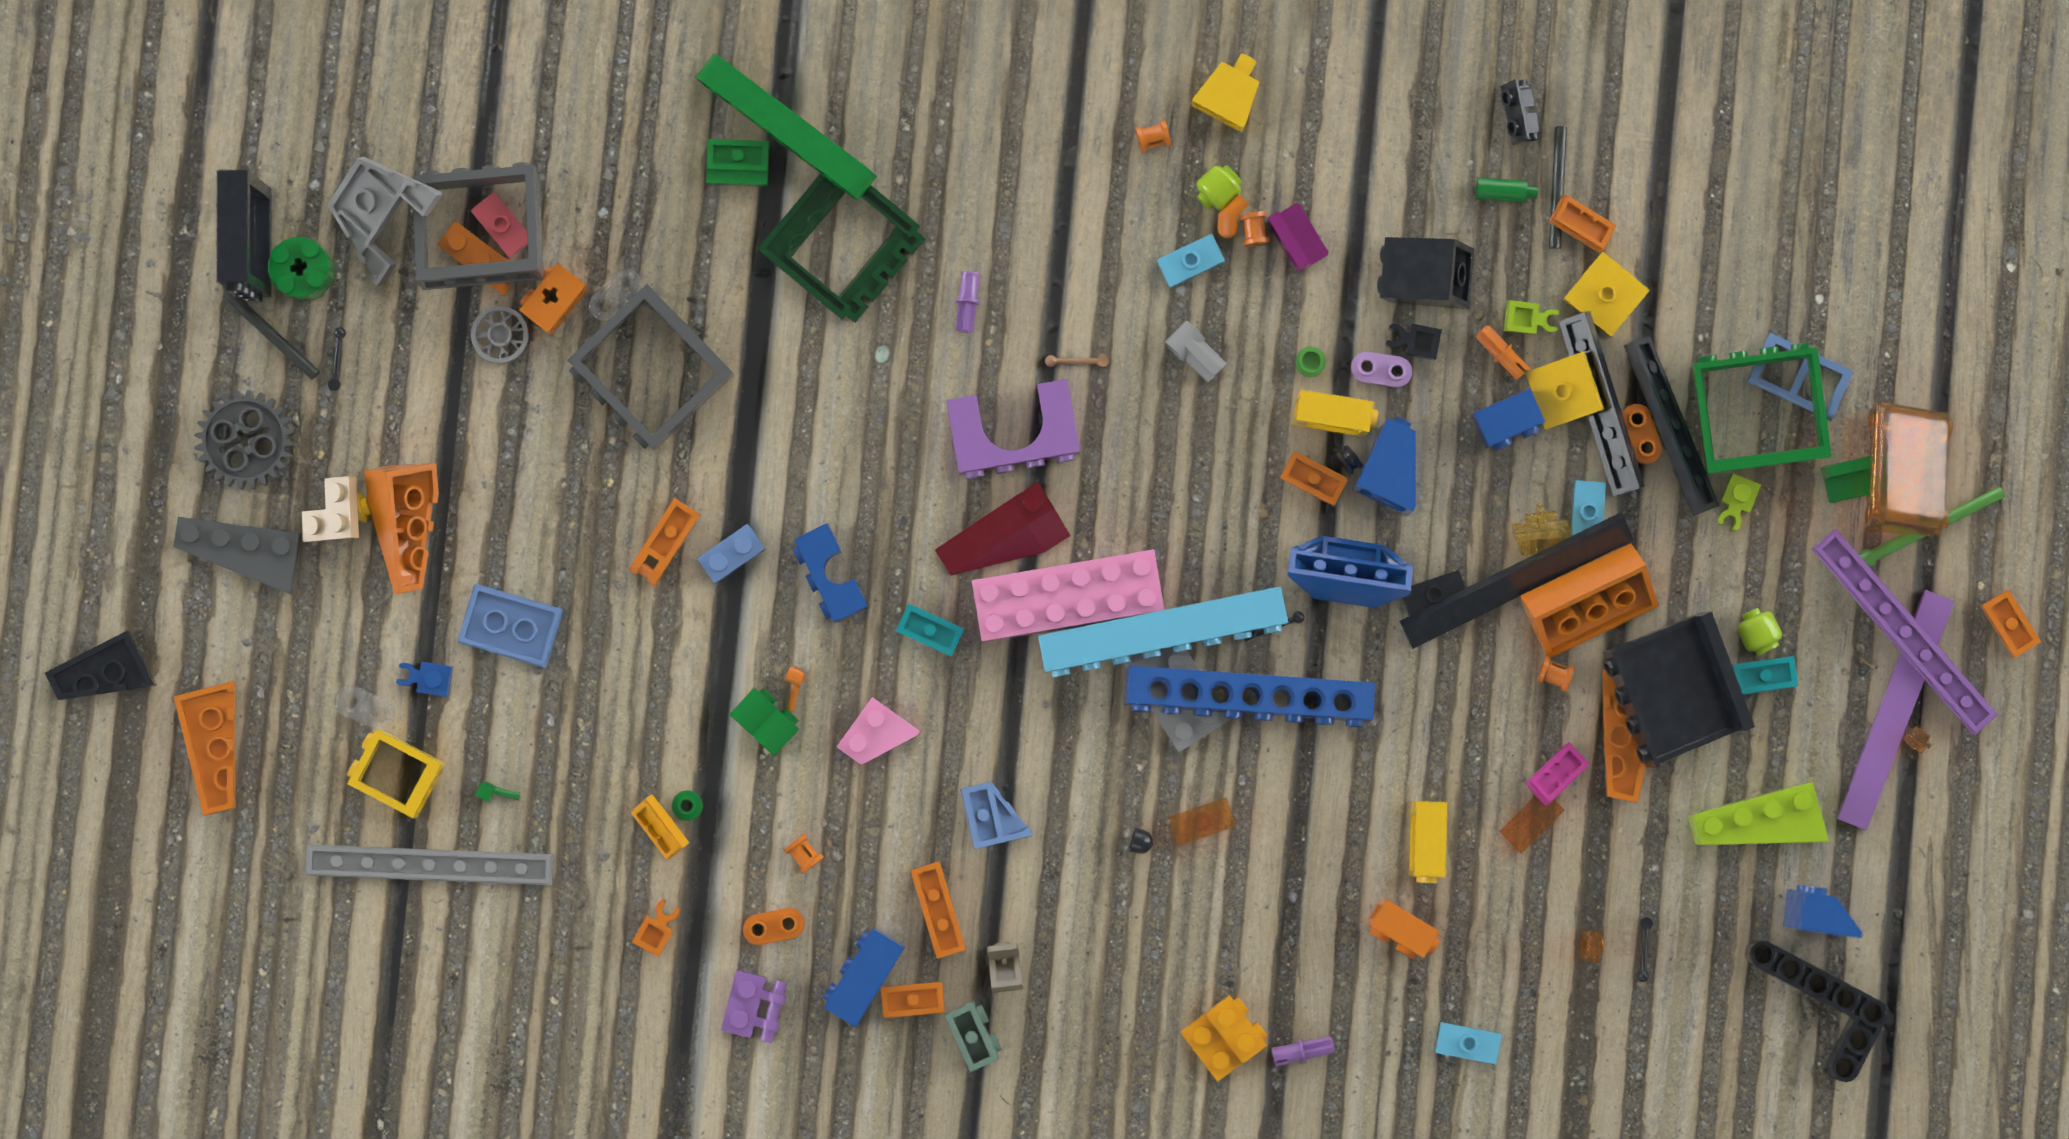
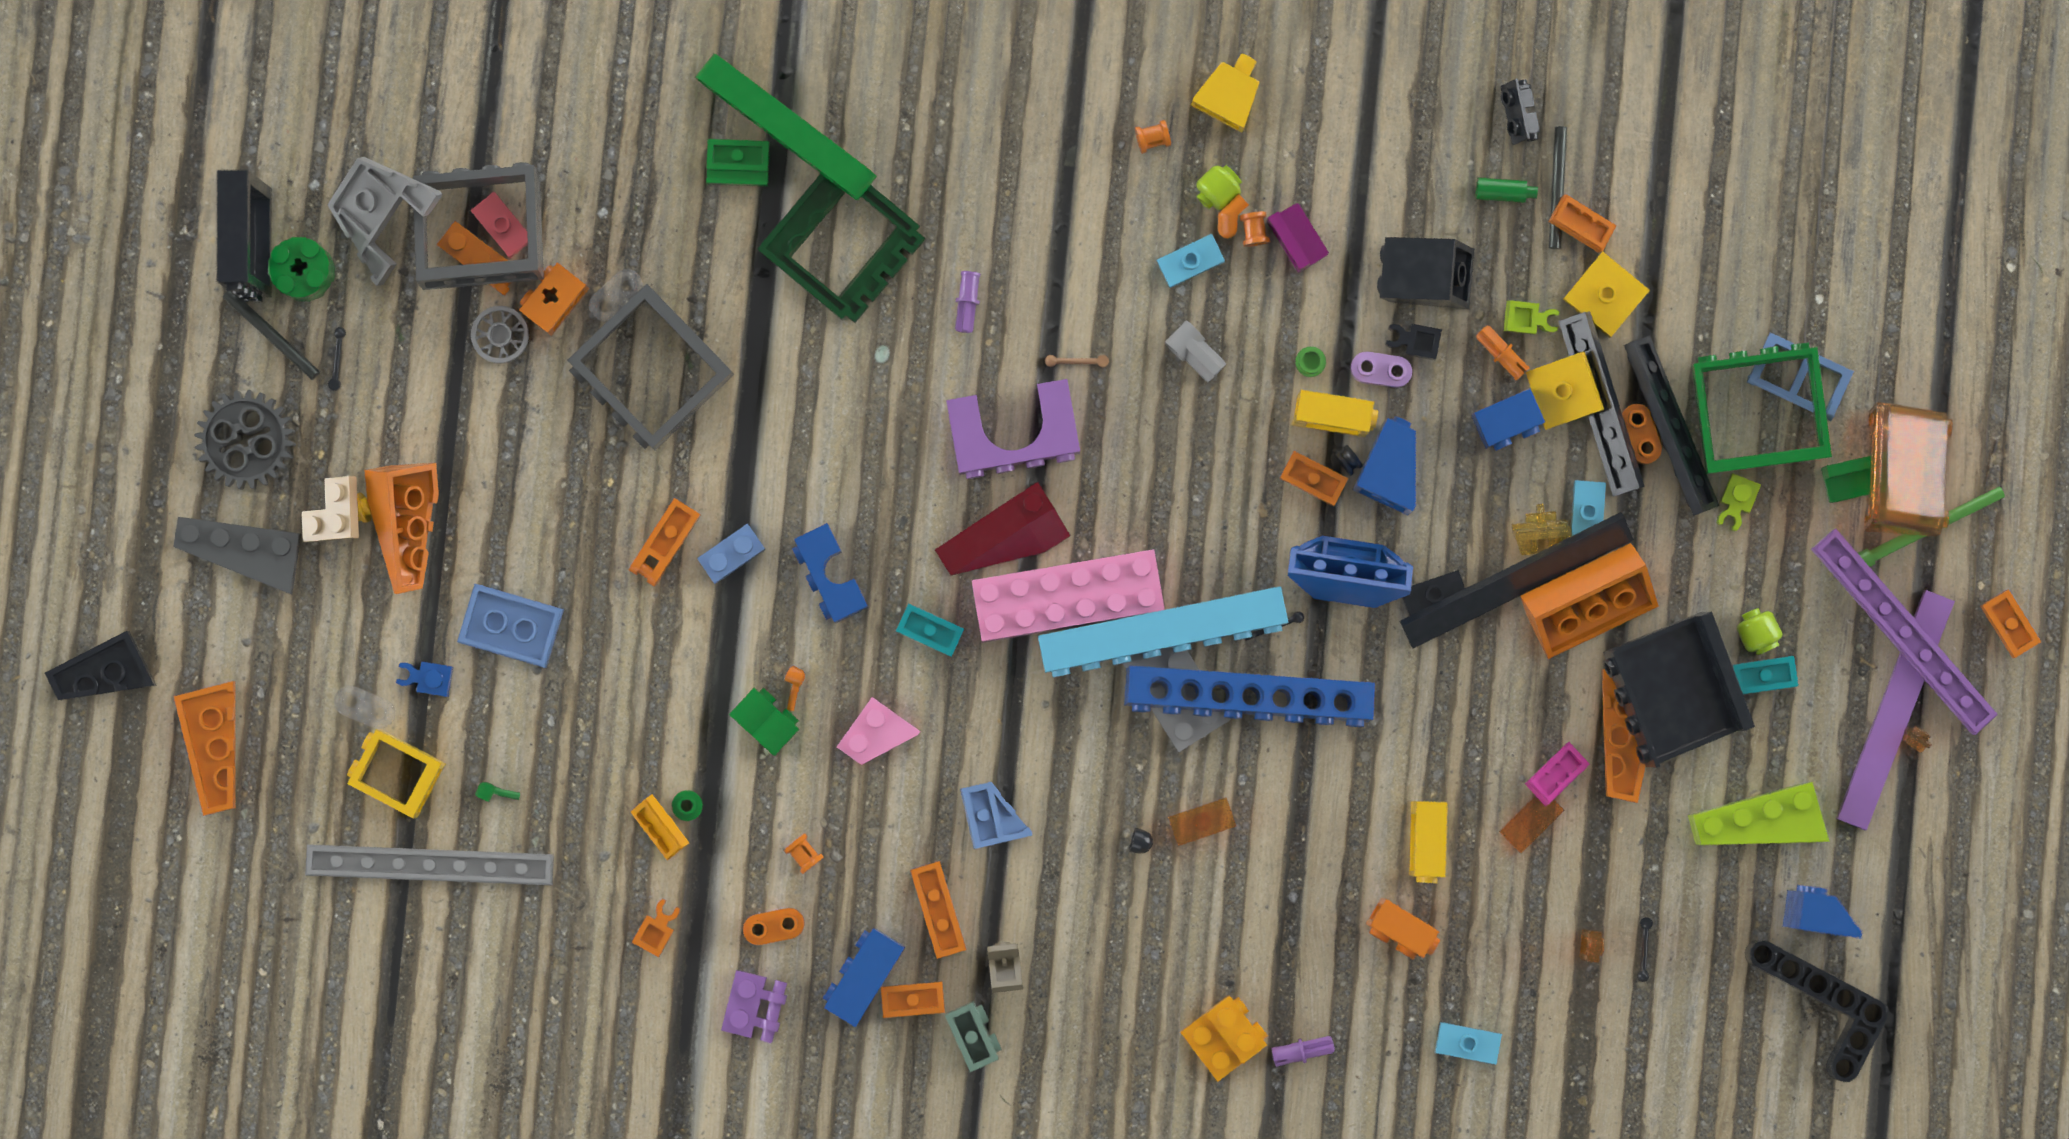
(1555, 673): orange bush -> none

